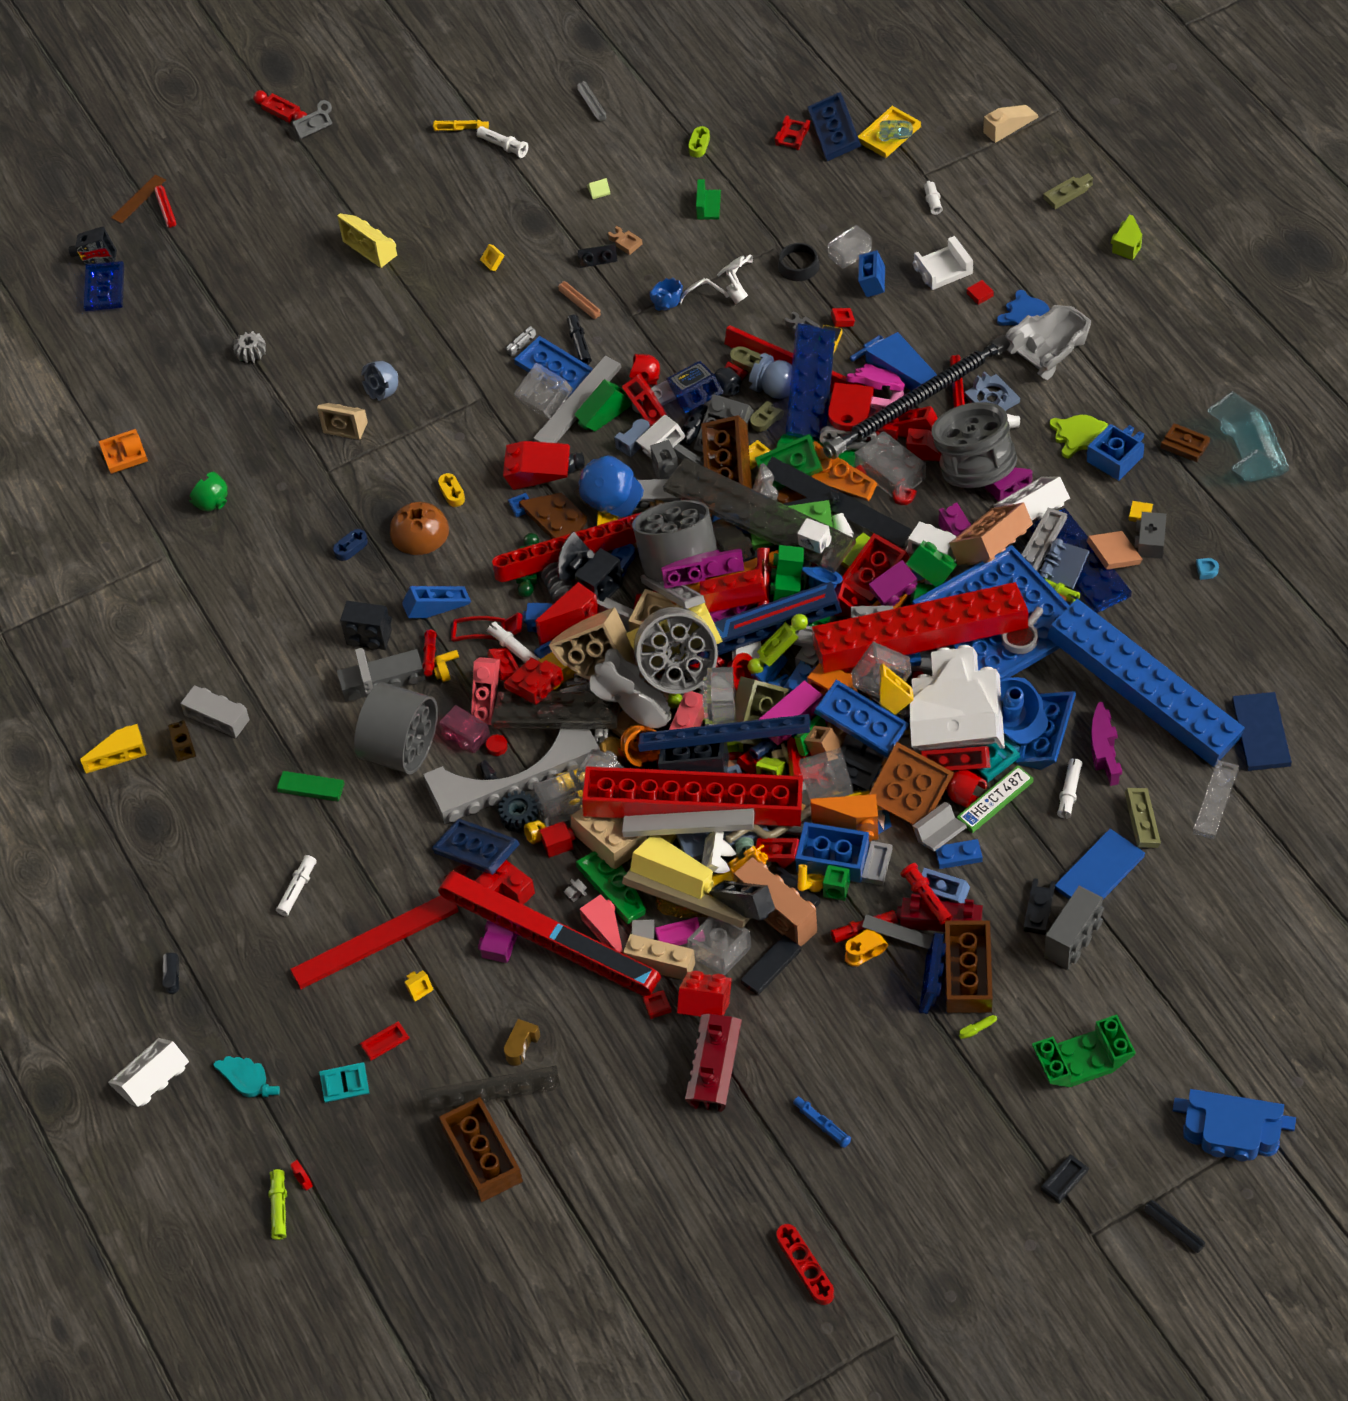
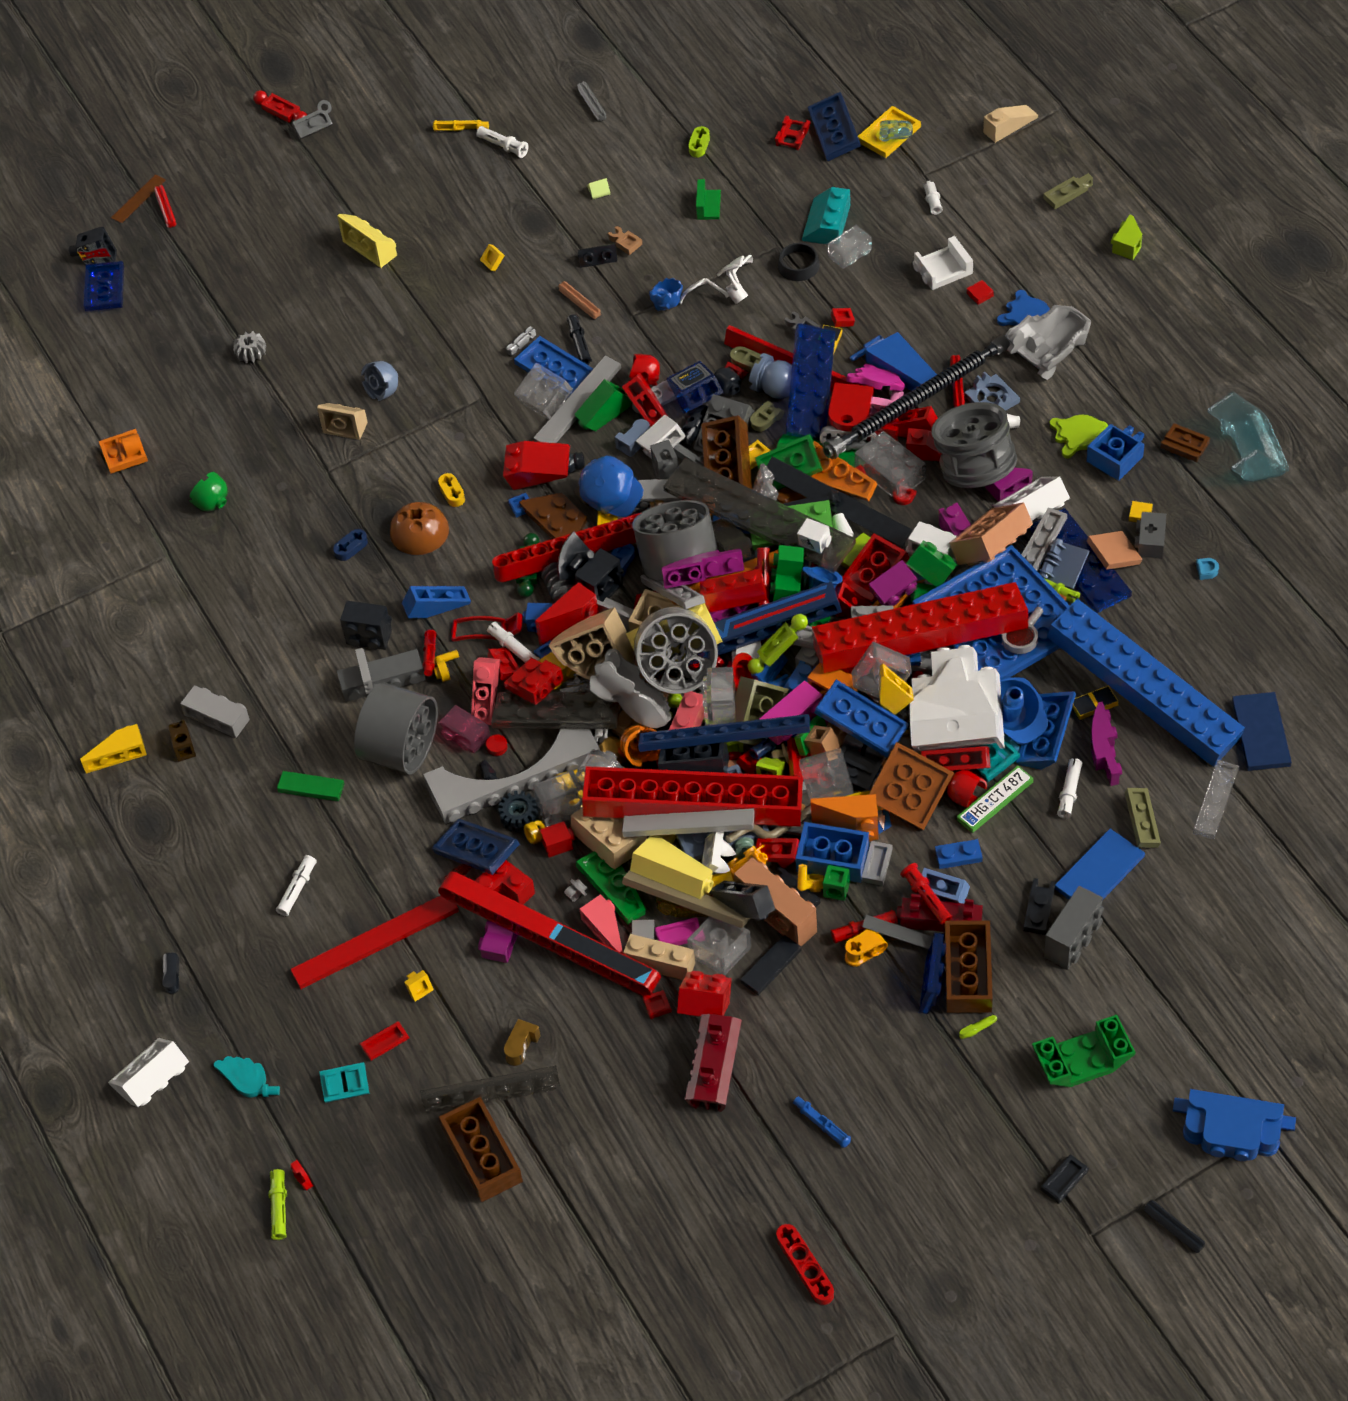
(827, 216): none -> teal slope
(871, 273): blue brick -> none
(938, 827): light grey panel -> none
(1086, 704): none -> black tile

